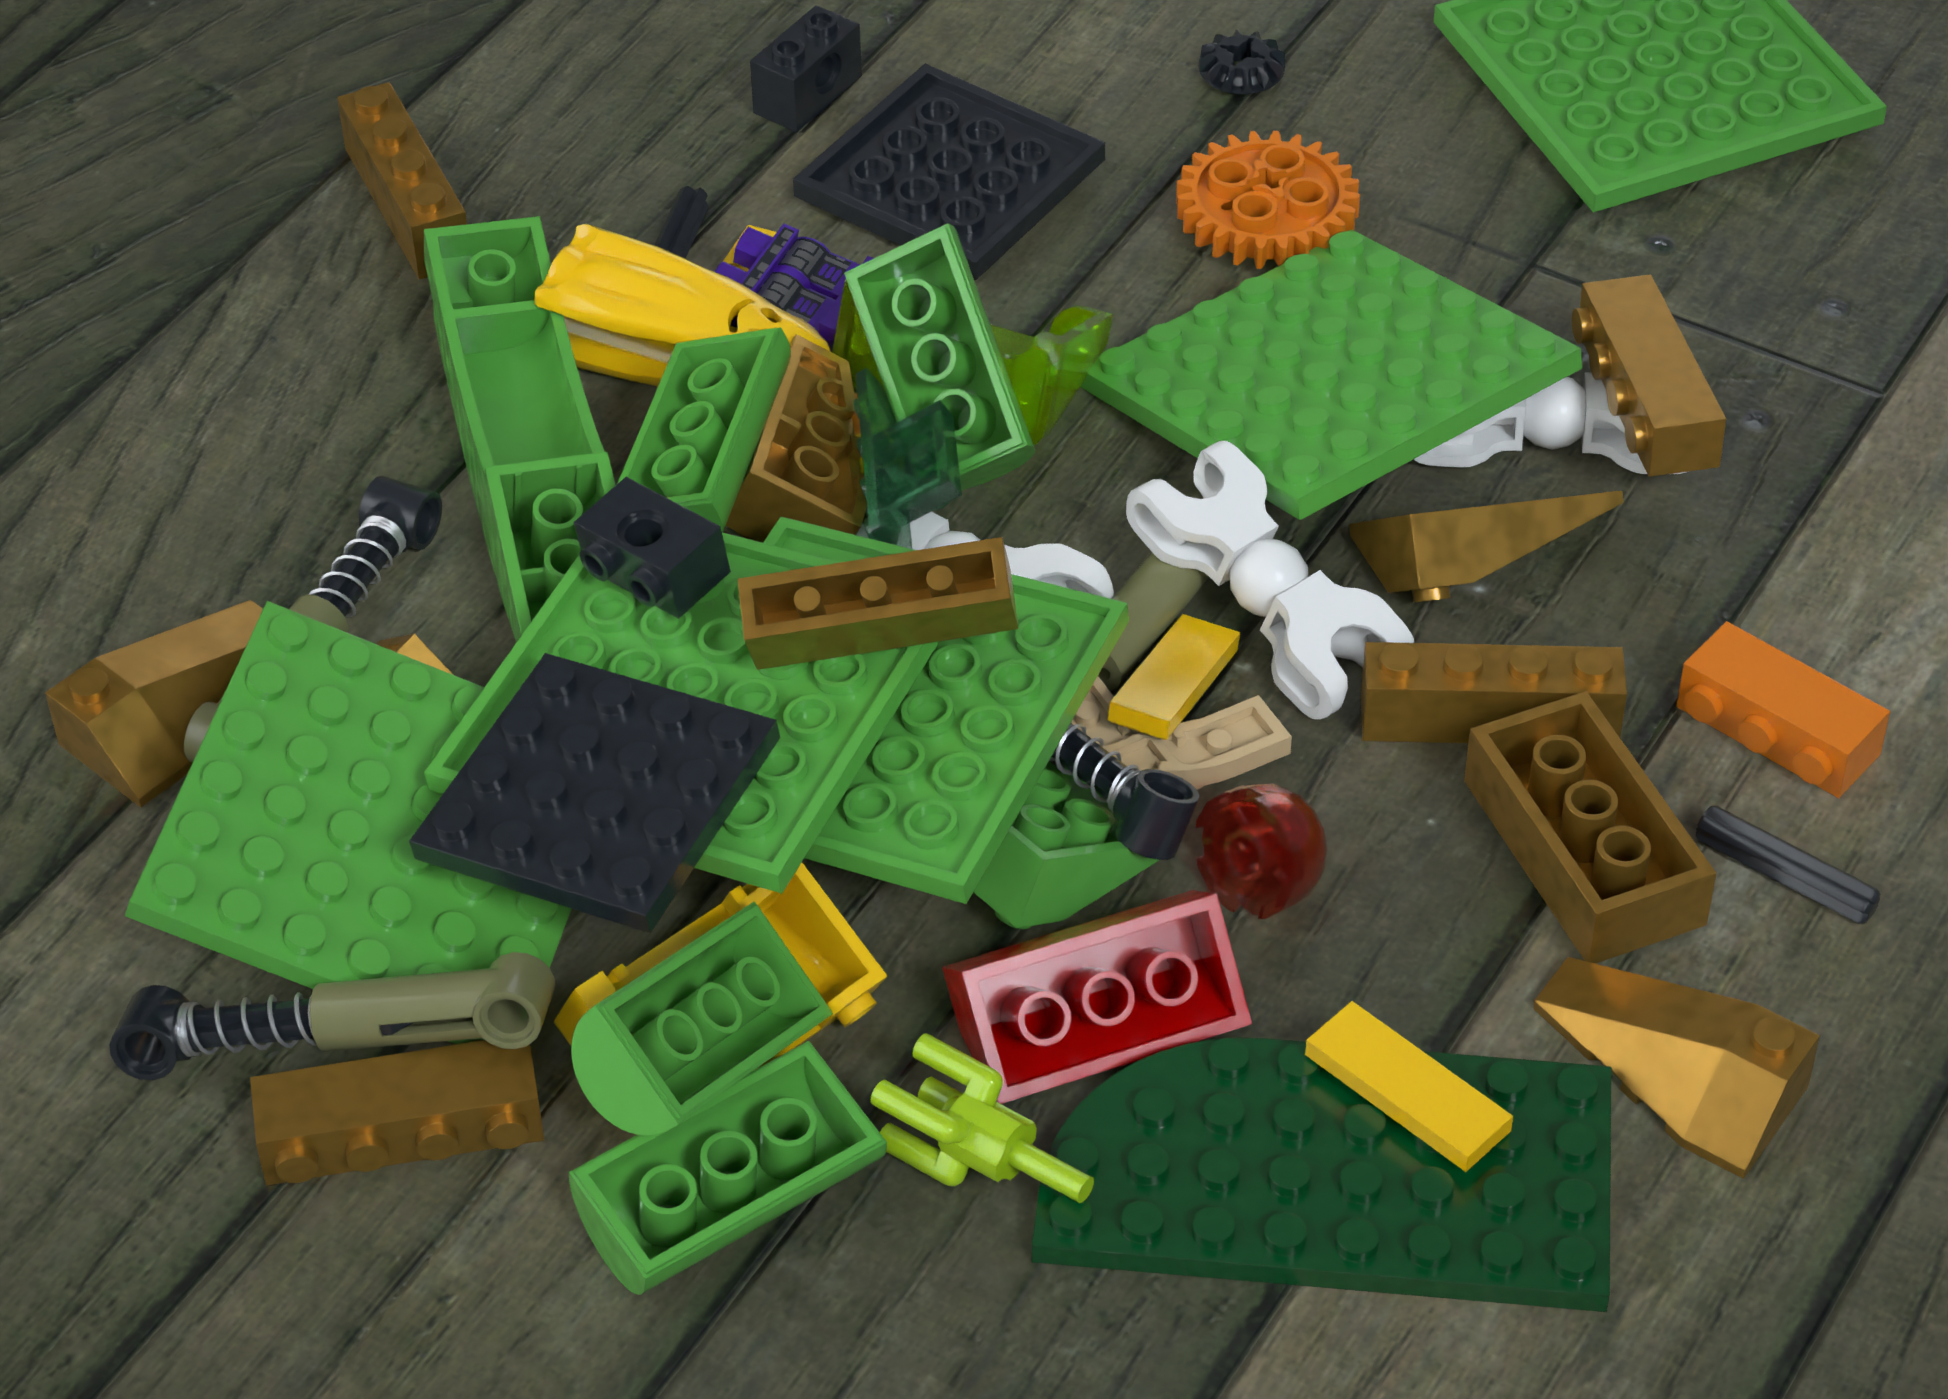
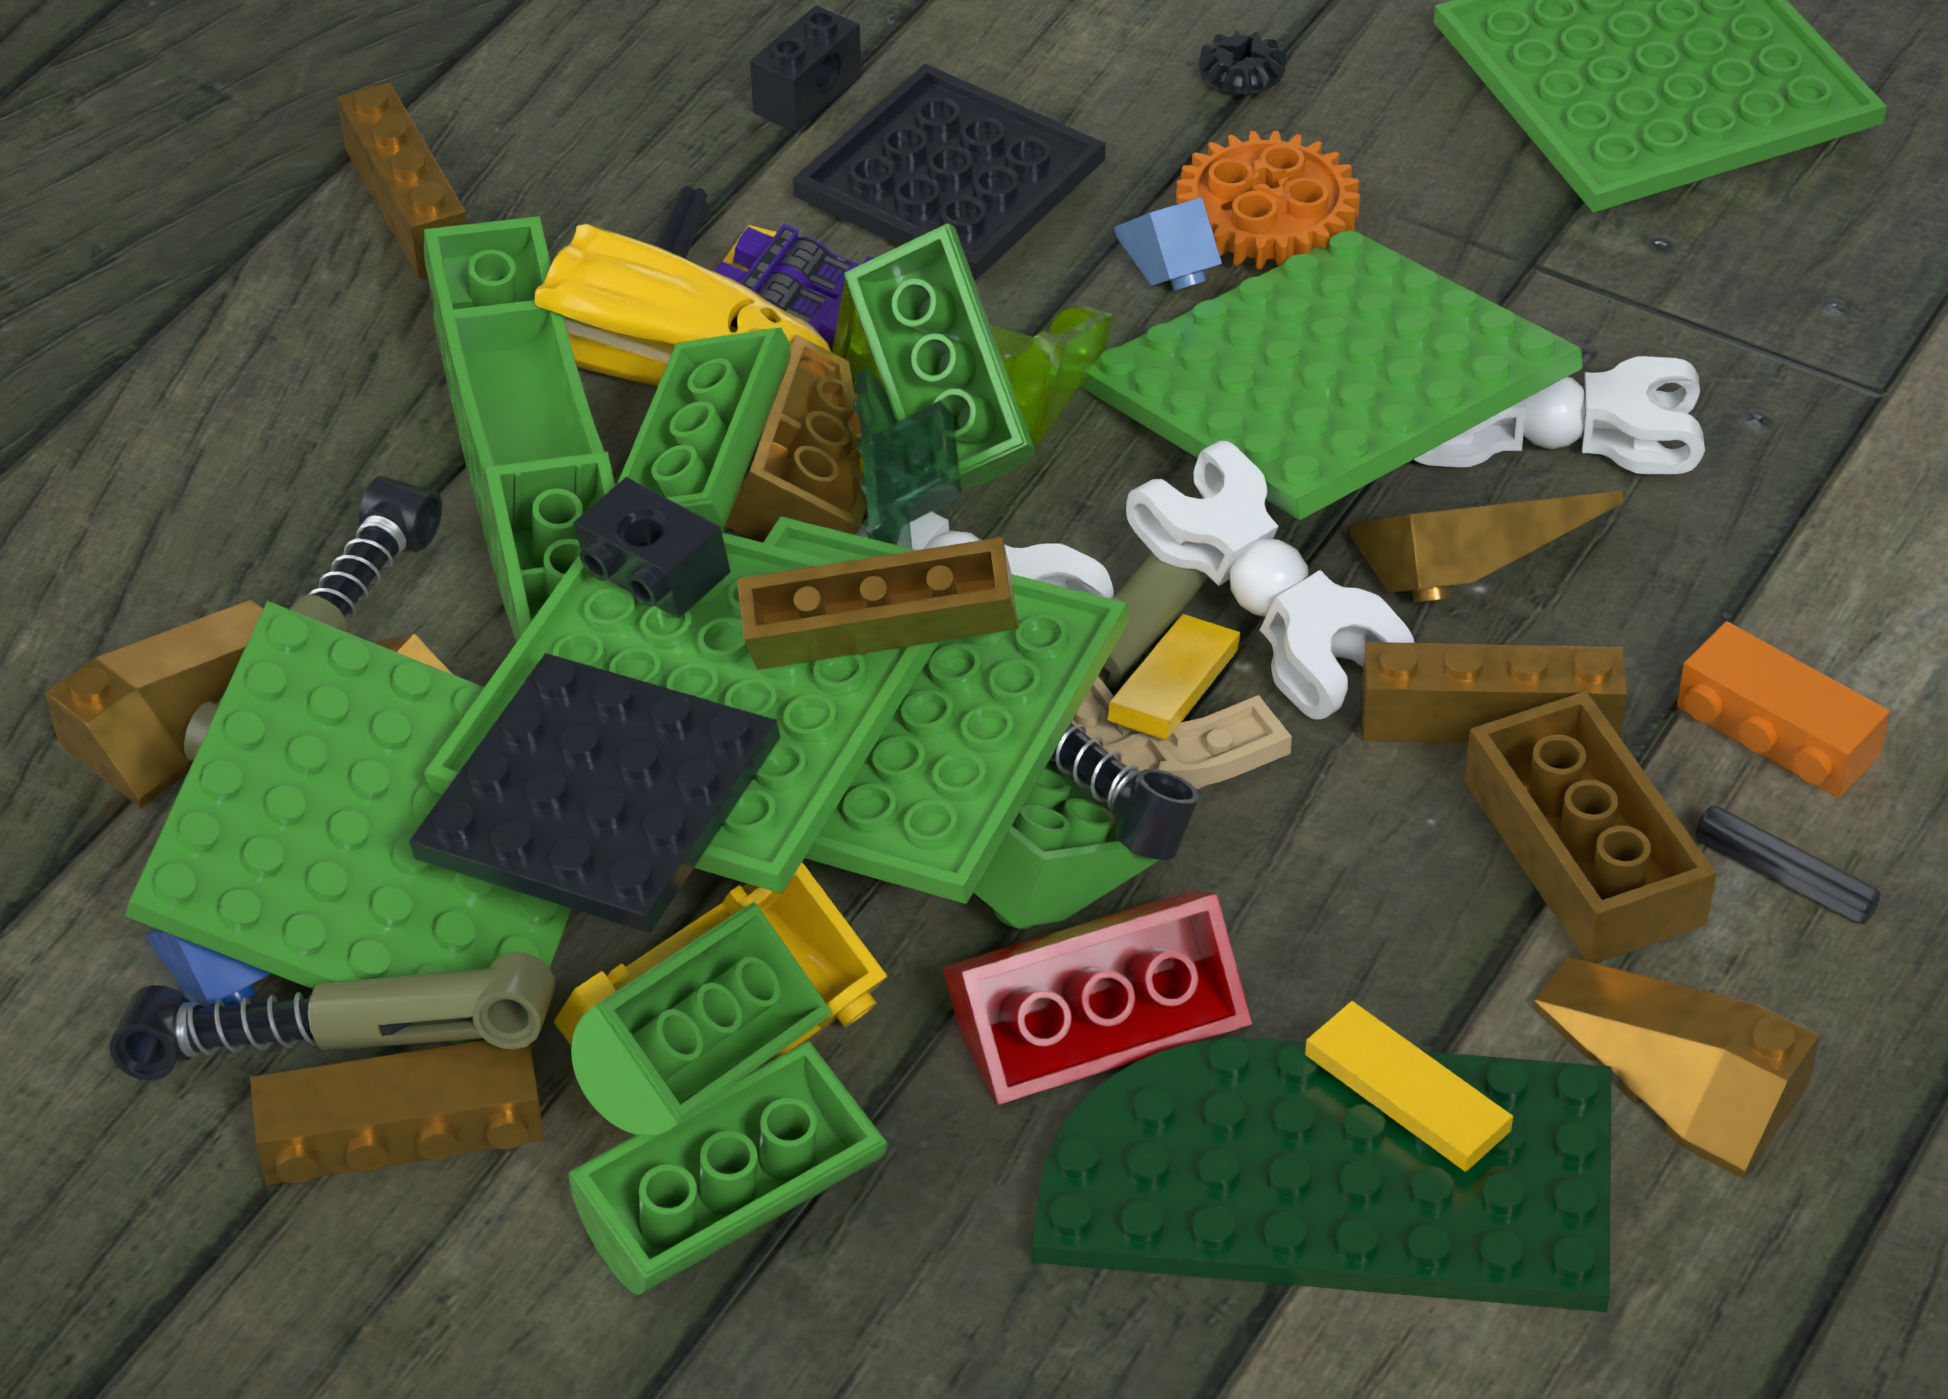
(204, 972): none -> blue slope
(968, 1126): lime plant -> none
(1171, 244): none -> medium blue slope
(1261, 848): clear red cylinder -> none
(1649, 375): pearl gold brick -> none

